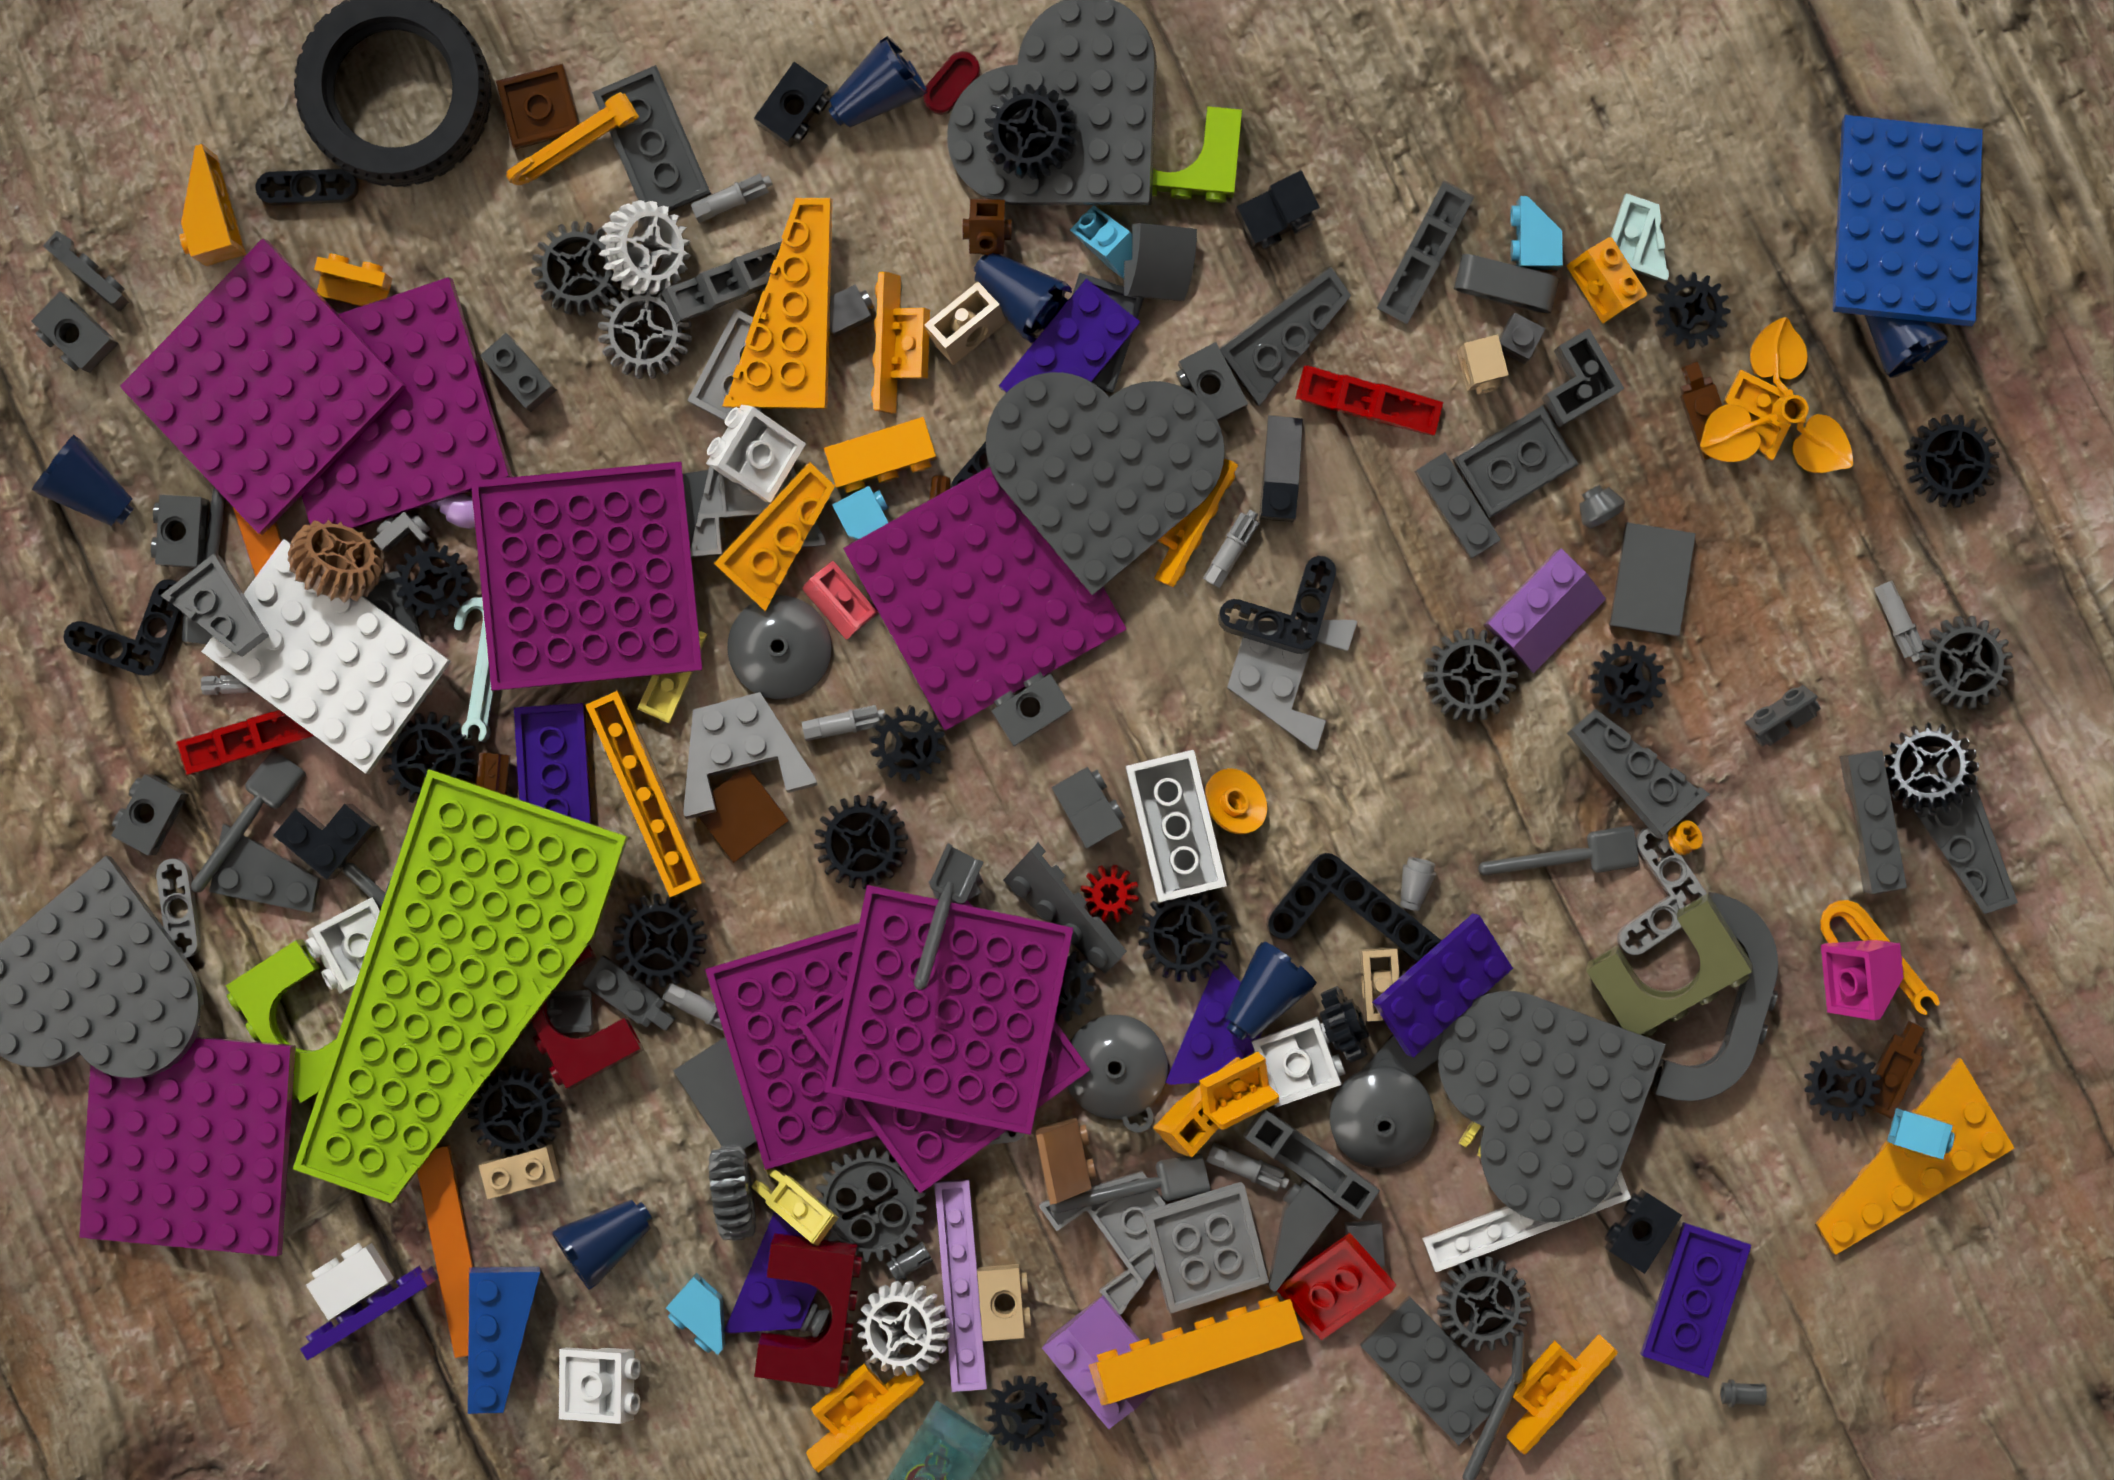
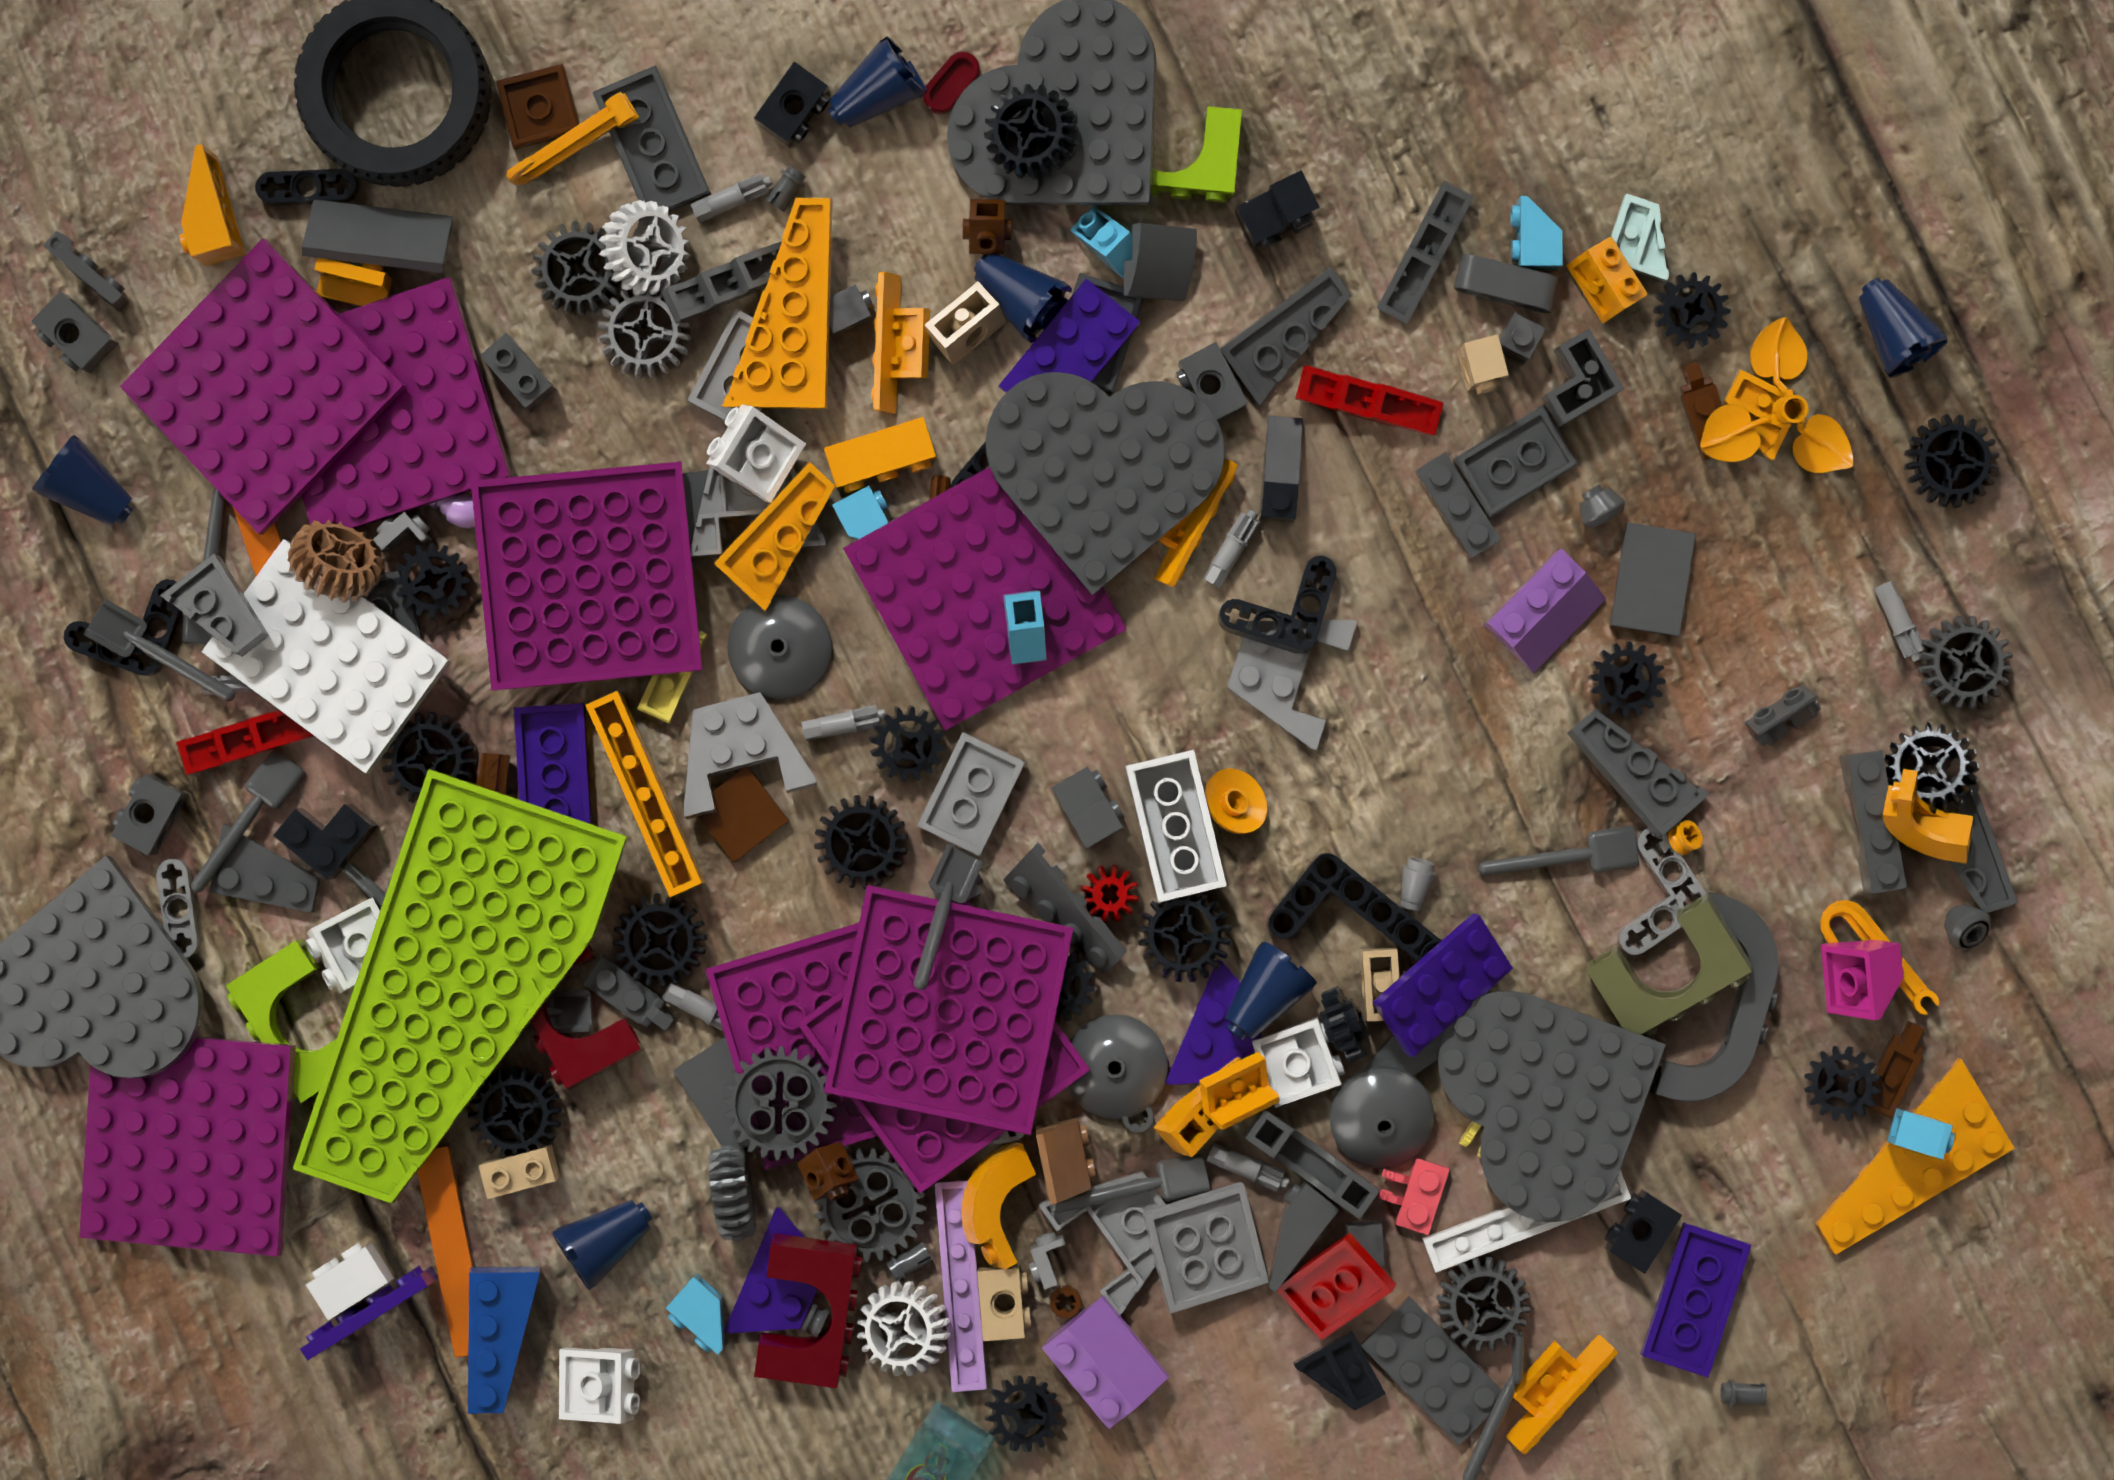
(123, 632): none -> dark grey piece
(194, 515): dark grey brick -> none
(377, 236): none -> dark grey tile
(481, 691): light aqua piece -> none
(747, 1101): none -> dark grey gear
(786, 188): none -> dark grey pin
(797, 1206): light yellow hinge -> none
(828, 1172): none -> reddish brown brick
(839, 600): coral slope -> none
(855, 1409): light orange bracket -> none
(971, 794): none -> light grey plate
(984, 1197): none -> light orange arch
(1025, 626): none -> medium azure slope
(1042, 1267): none -> light grey bracket
(1052, 705): dark grey brick -> none
(1063, 1312): none -> reddish brown bush
(1196, 1351): light orange brick -> none
(1343, 1371): none -> black wing
(1420, 1195): none -> coral hinge
(1470, 658): dark grey gear -> none
(1908, 220): blue plate -> none
(1933, 834): none -> light orange arch
(1967, 926): none -> dark grey cone

